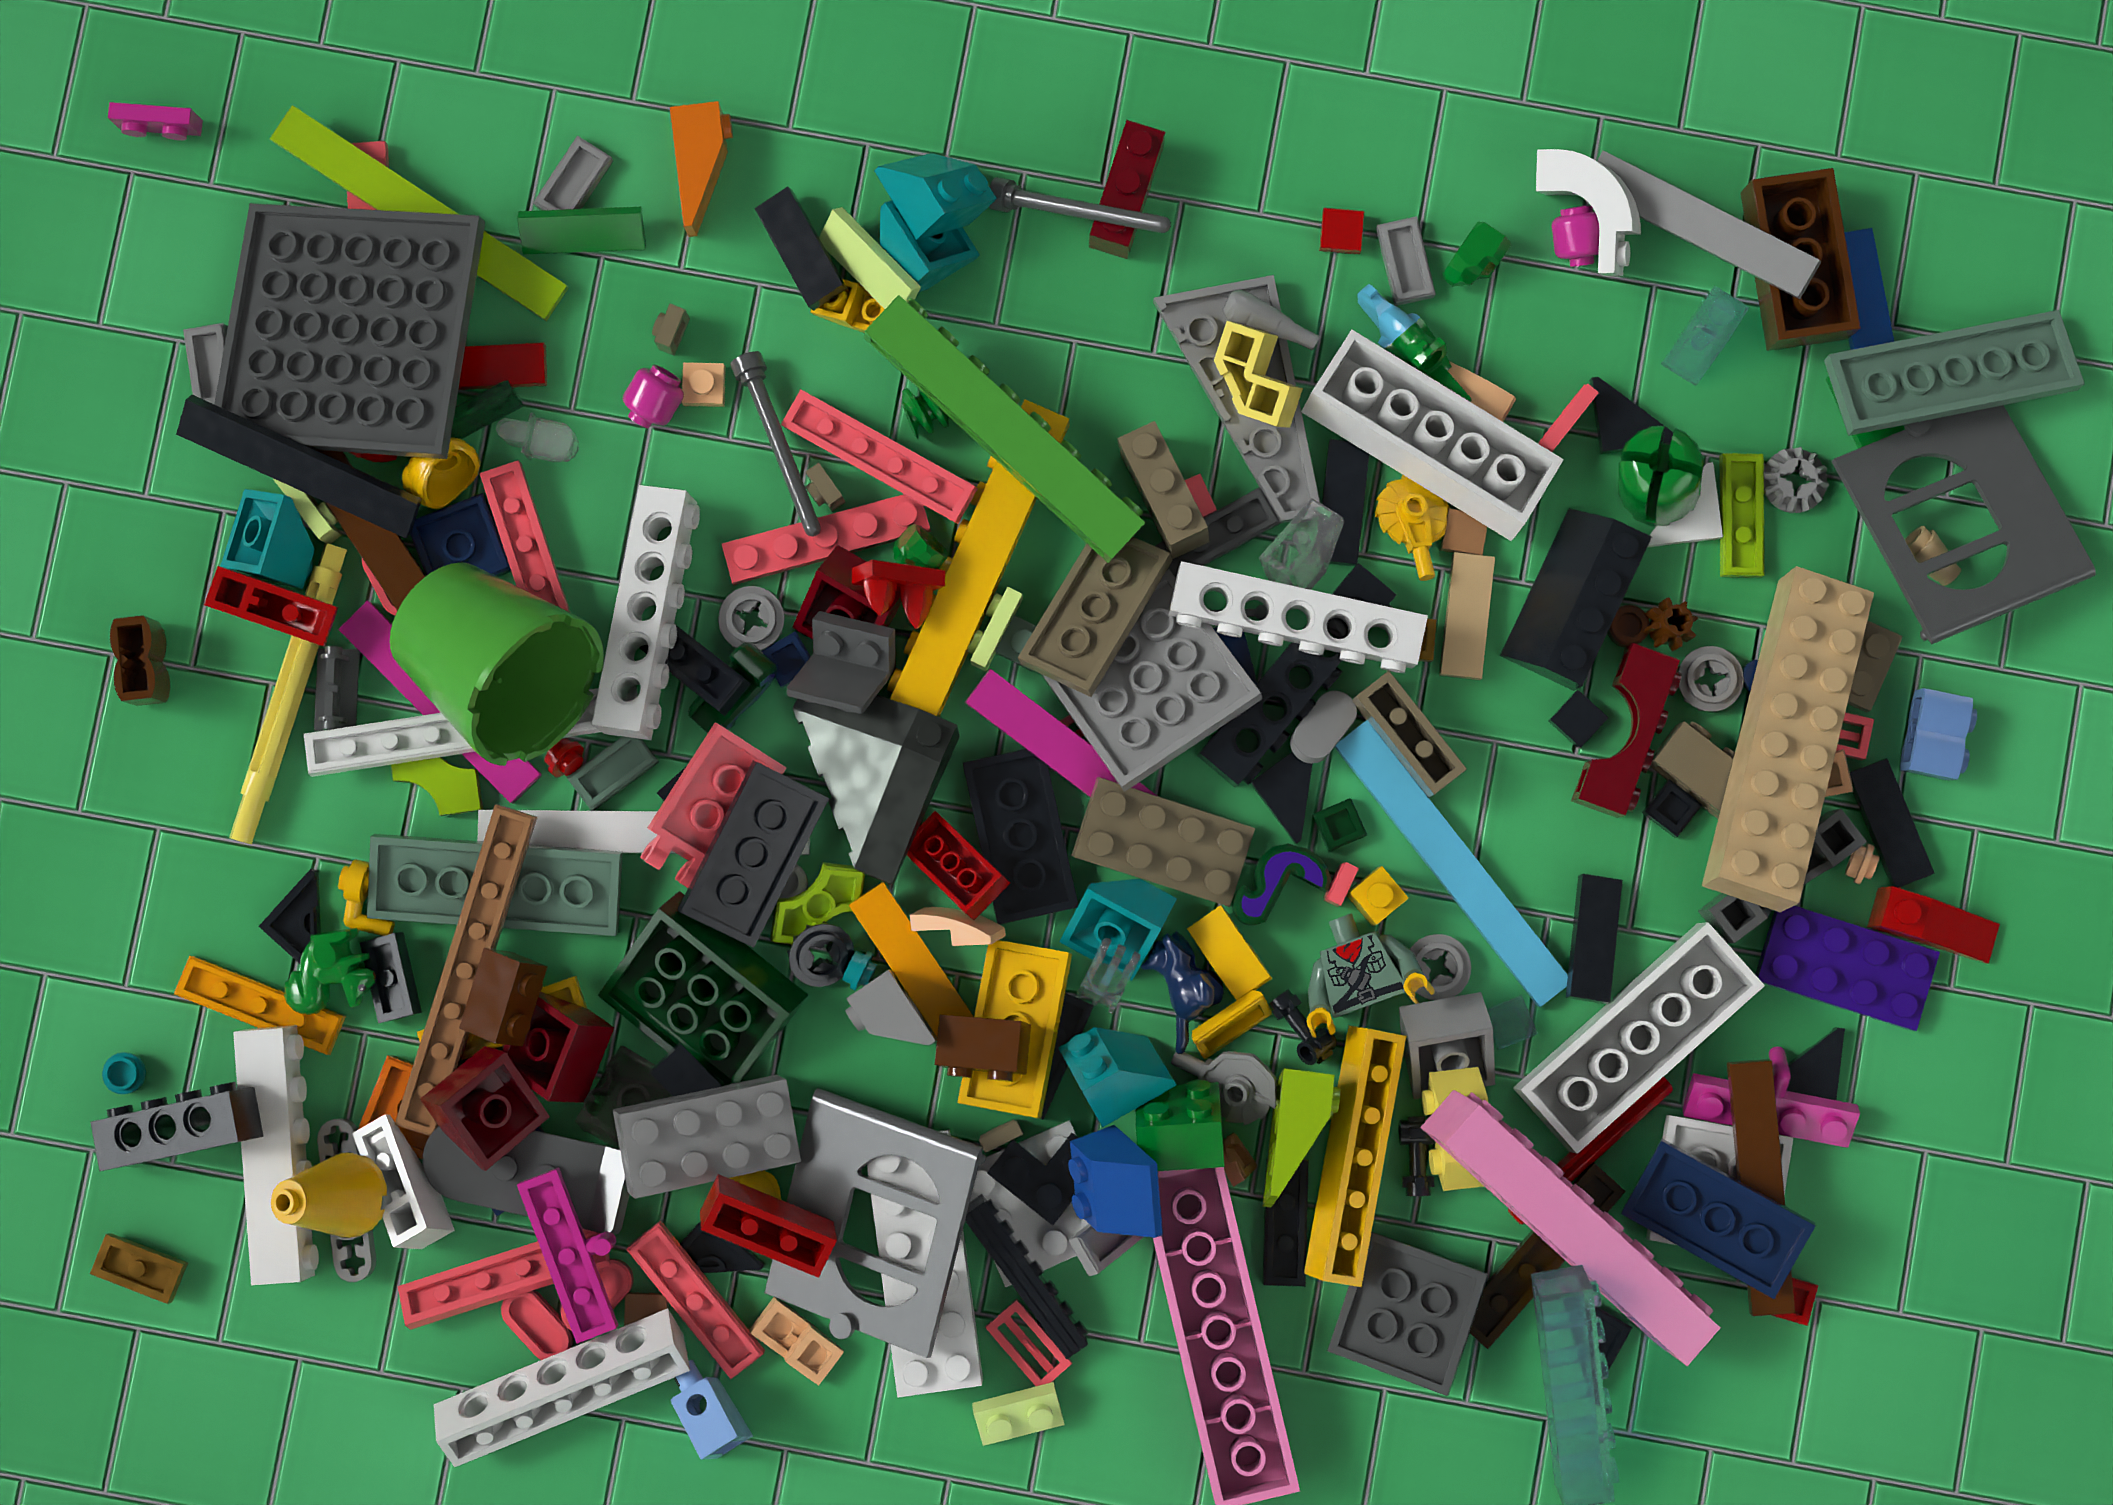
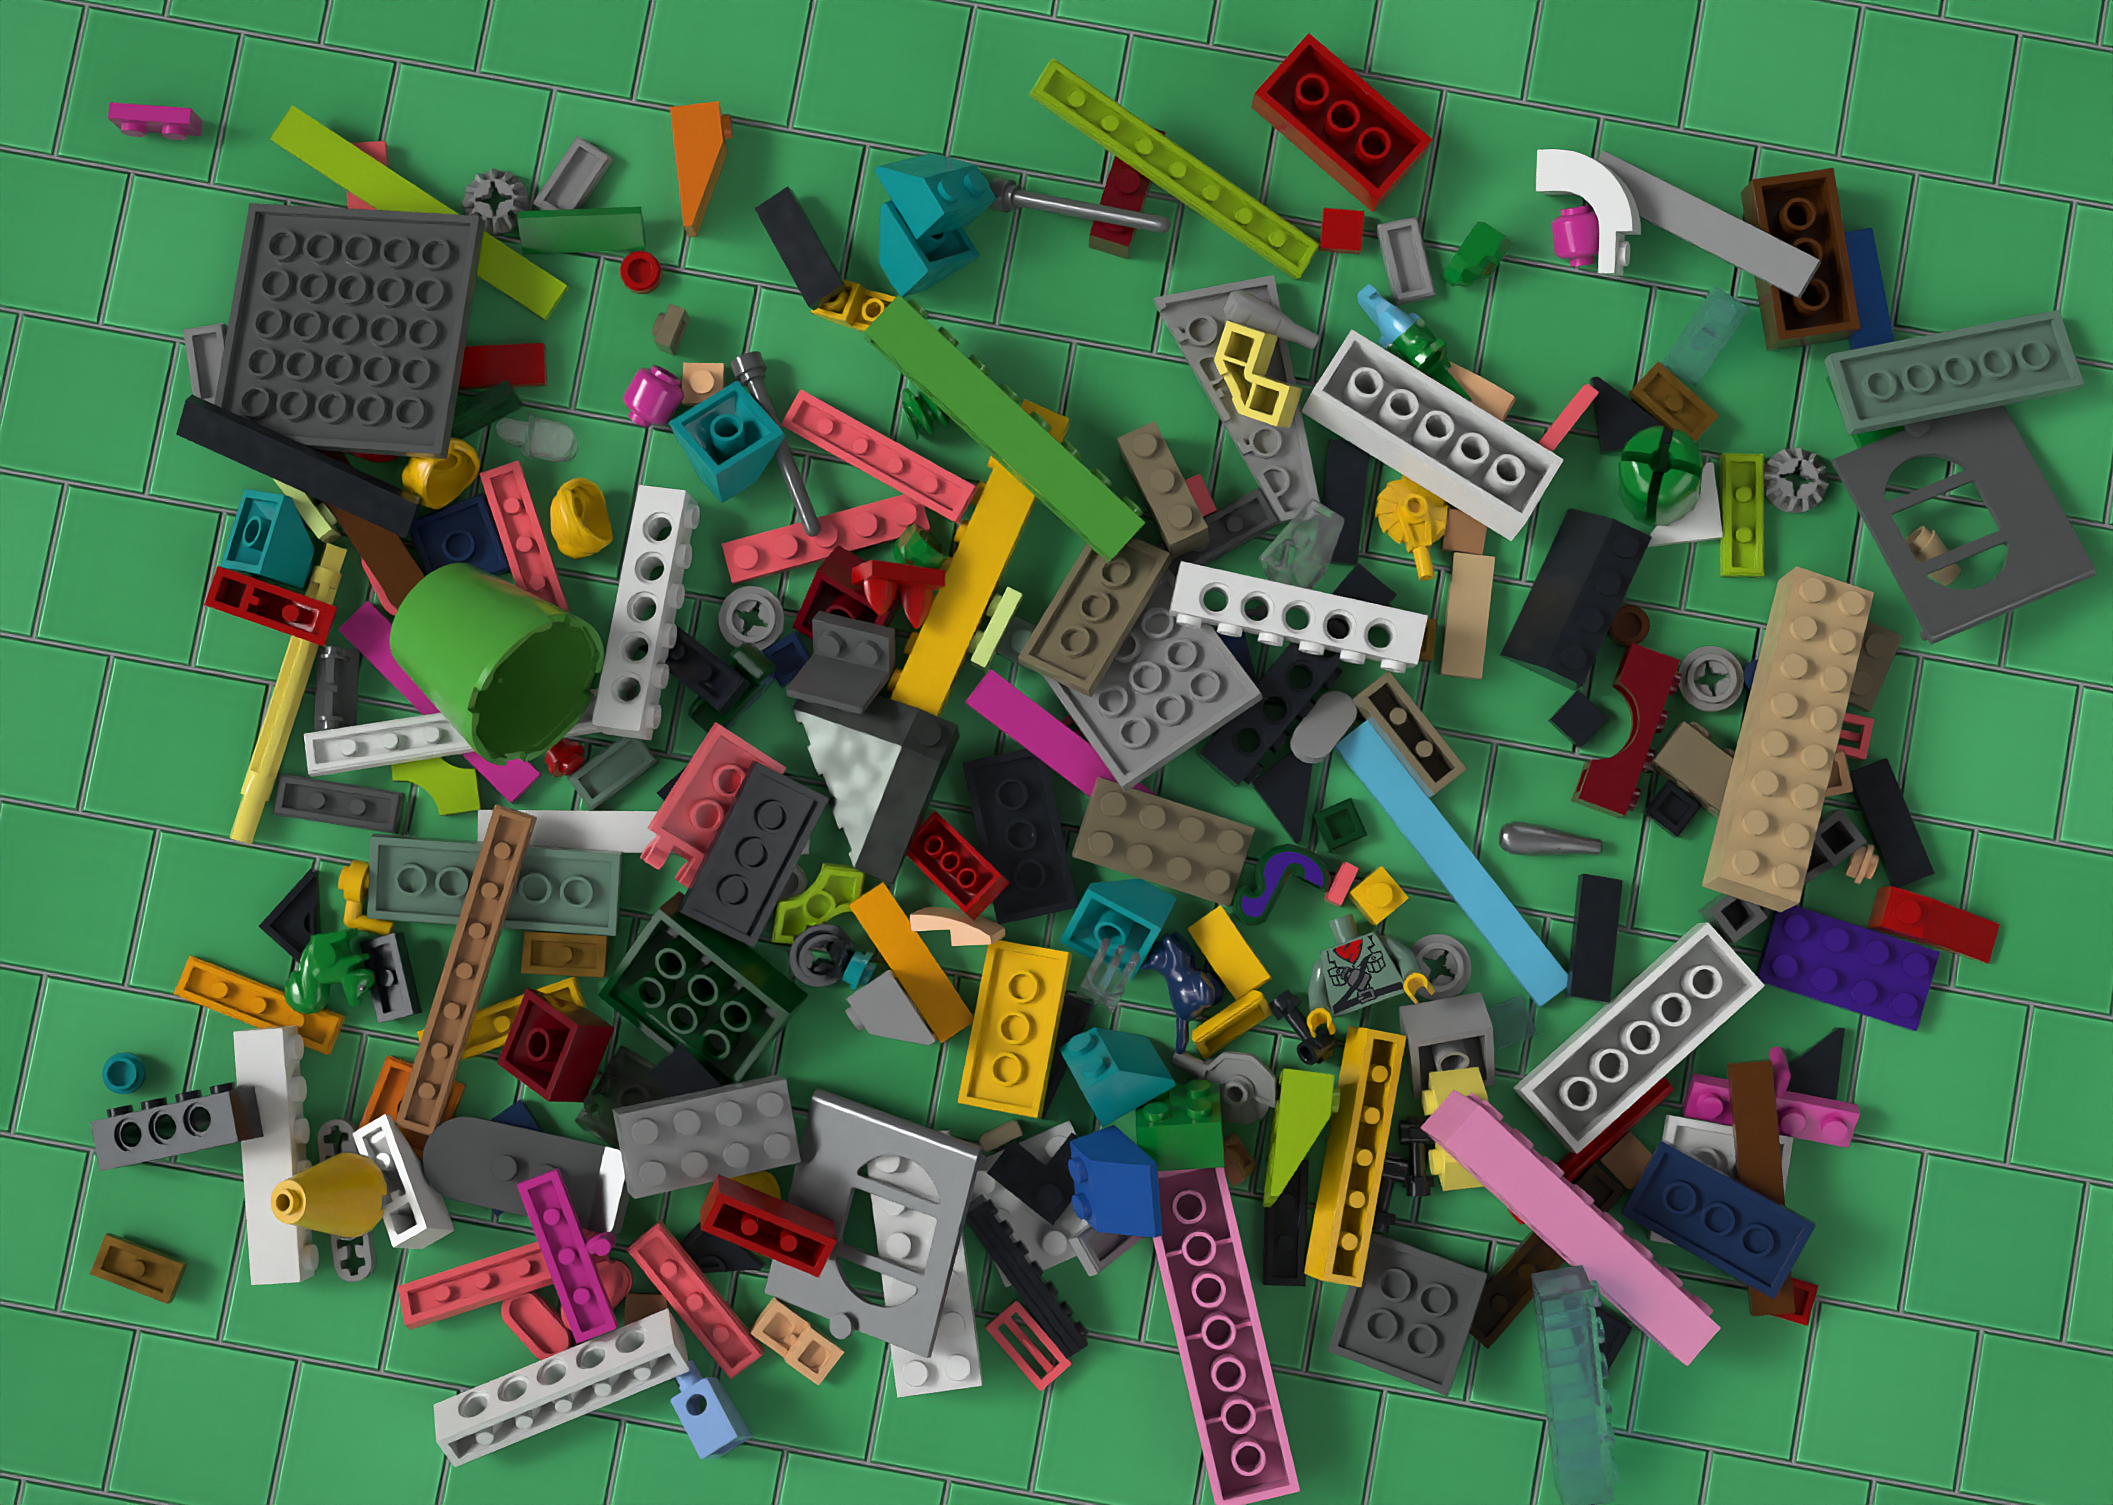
(140, 652): brick -> none
(338, 803): none -> dark grey tile
(485, 1106): dark red slope -> none
(503, 997): reddish brown brick -> none
(507, 187): none -> light grey gear
(565, 954): none -> pearl gold plate
(580, 519): none -> yellow hair
(641, 272): none -> red tile
(728, 440): none -> teal slope
(823, 489): dark tan plate -> none
(866, 259): yellowish green tile -> none
(982, 1045): reddish brown brick -> none
(1018, 1413): yellowish green plate -> none
(1173, 169): none -> lime tile
(1341, 122): none -> red brick
(1393, 1171): none -> black bar
(1538, 840): none -> flat silver piece
(1626, 1160): none -> medium nougat tile
(1672, 402): none -> pearl gold plate
(1673, 634): reddish brown gear -> none
(1938, 734): medium blue brick -> none

